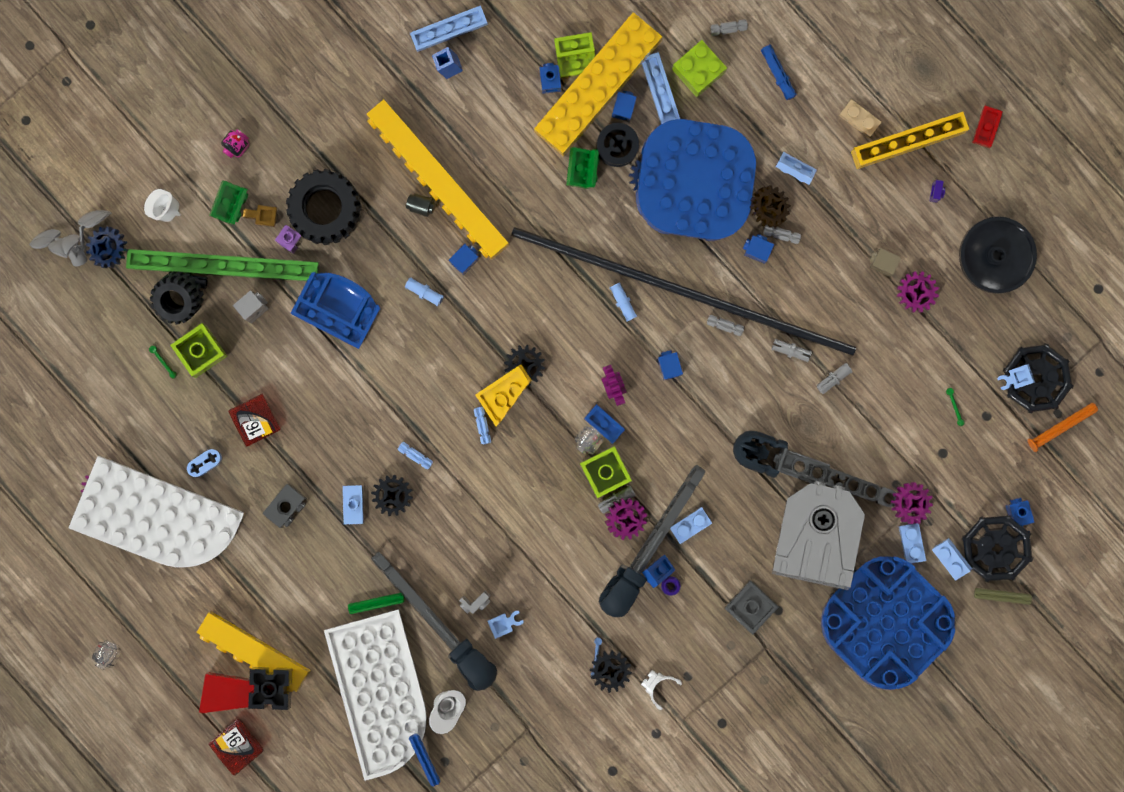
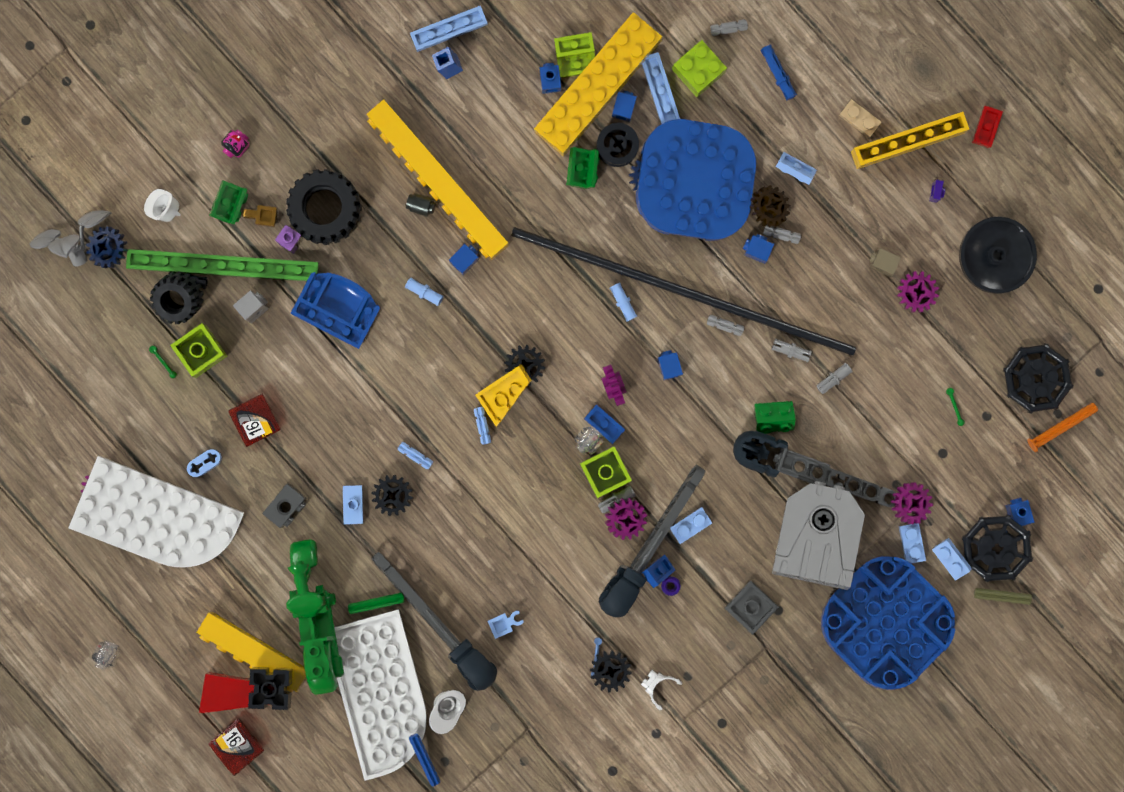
(316, 622): none -> green piece
(481, 602): light grey bracket -> none
(775, 417): none -> green bracket
(1019, 377): light blue plate -> none

